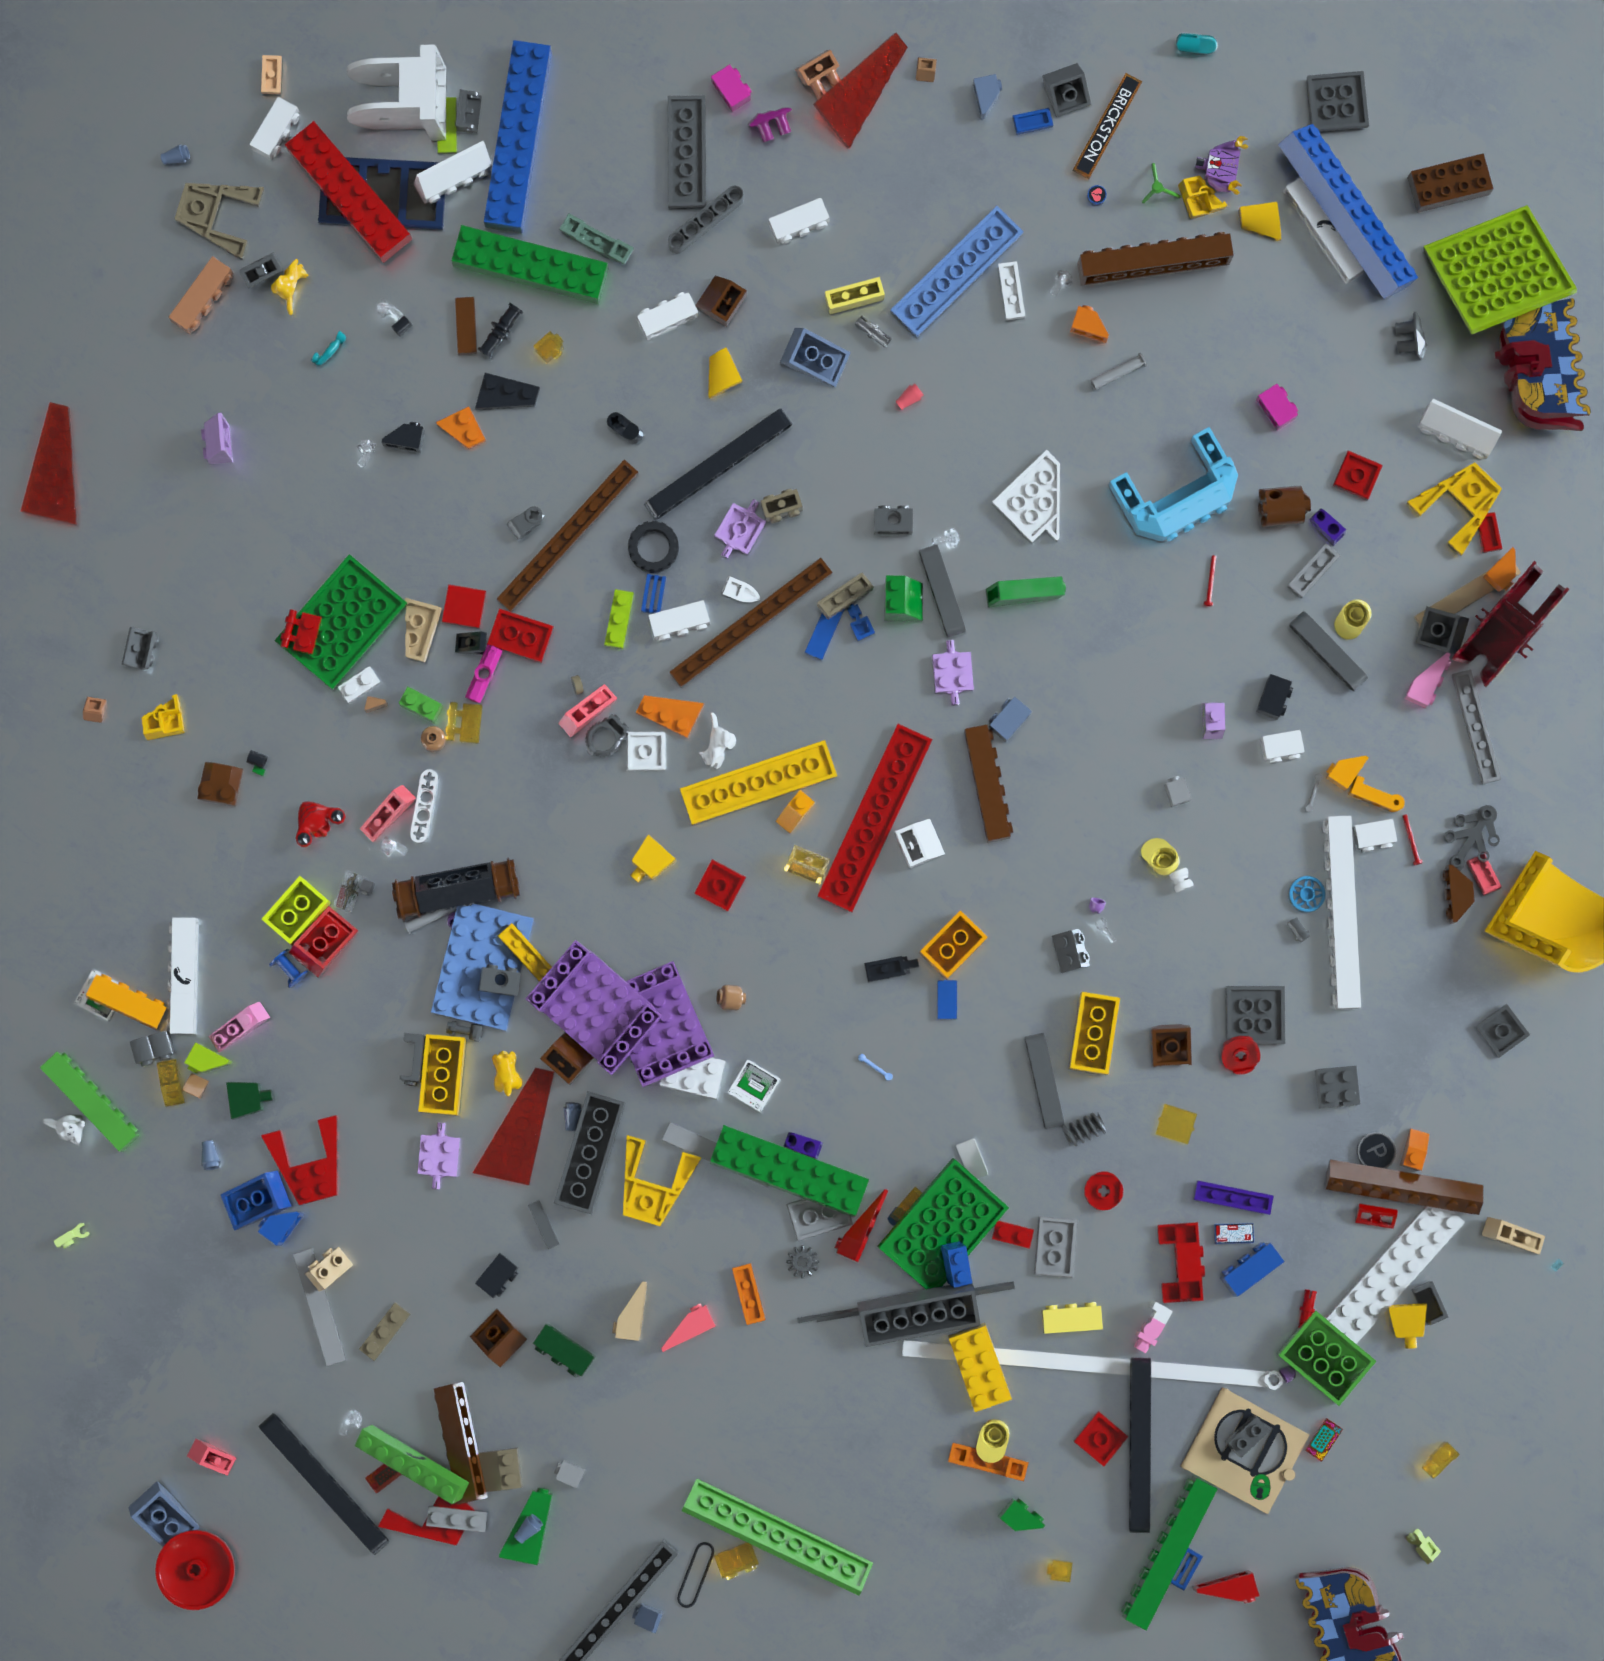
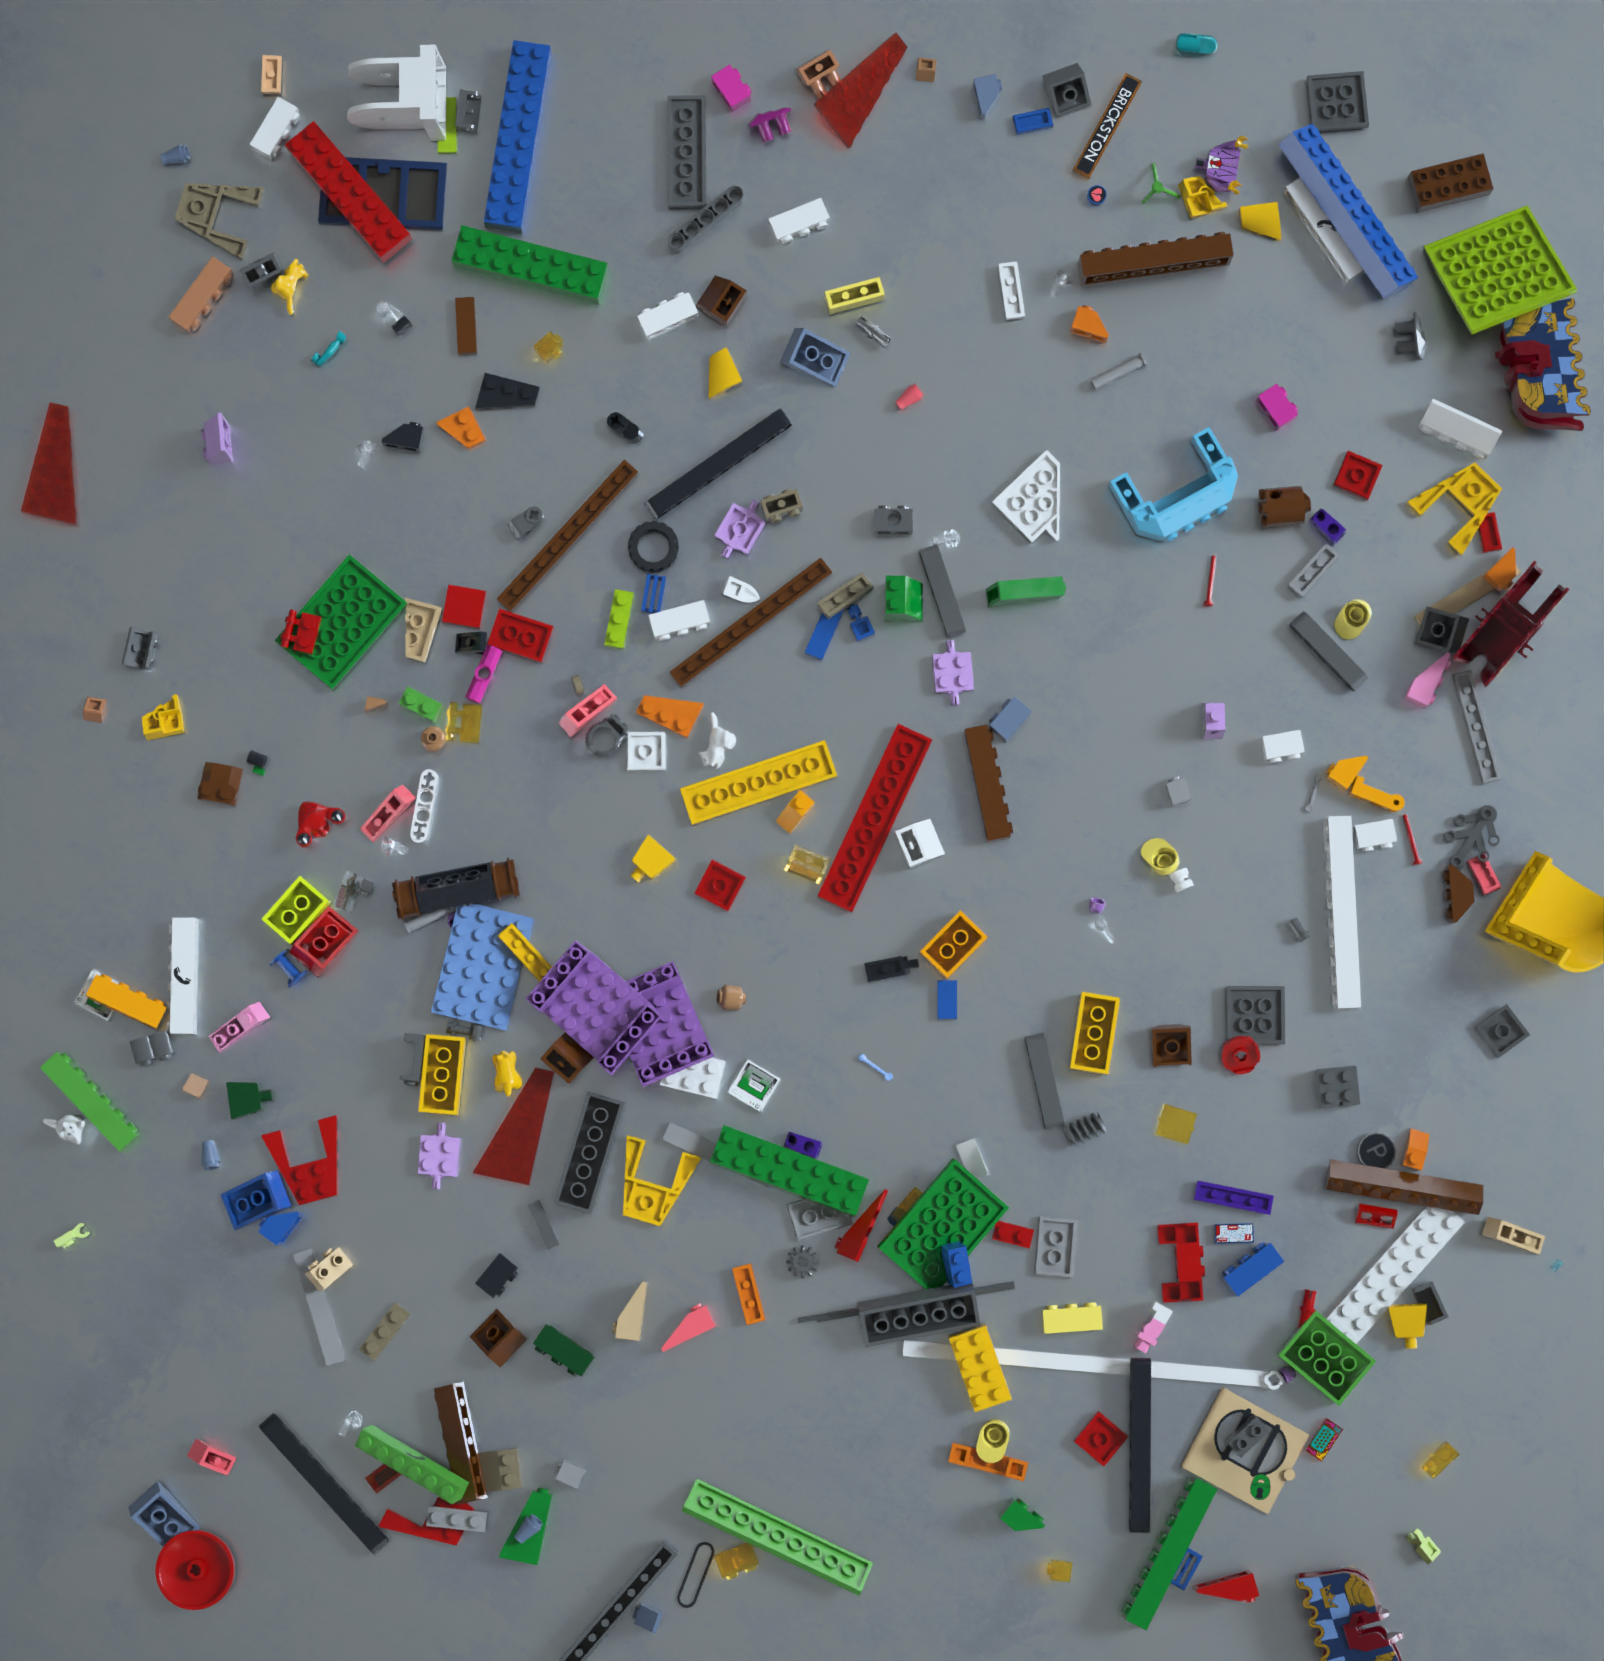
(170, 1082): clear yellow slope -> none
(204, 1059): lime slope -> none
(359, 684): white plate -> none
(453, 173): white slope -> none
(488, 984): dark grey brick -> none
(500, 330): black piece -> none
(571, 1115): sand blue cone -> none
(596, 240): sand green slope -> none
(956, 271): medium blue plate -> none
(1070, 950): dark grey bracket -> none
(1112, 1184): red plate -> none
(1274, 697): black brick -> none
(1307, 894): dark azure wheel -> none

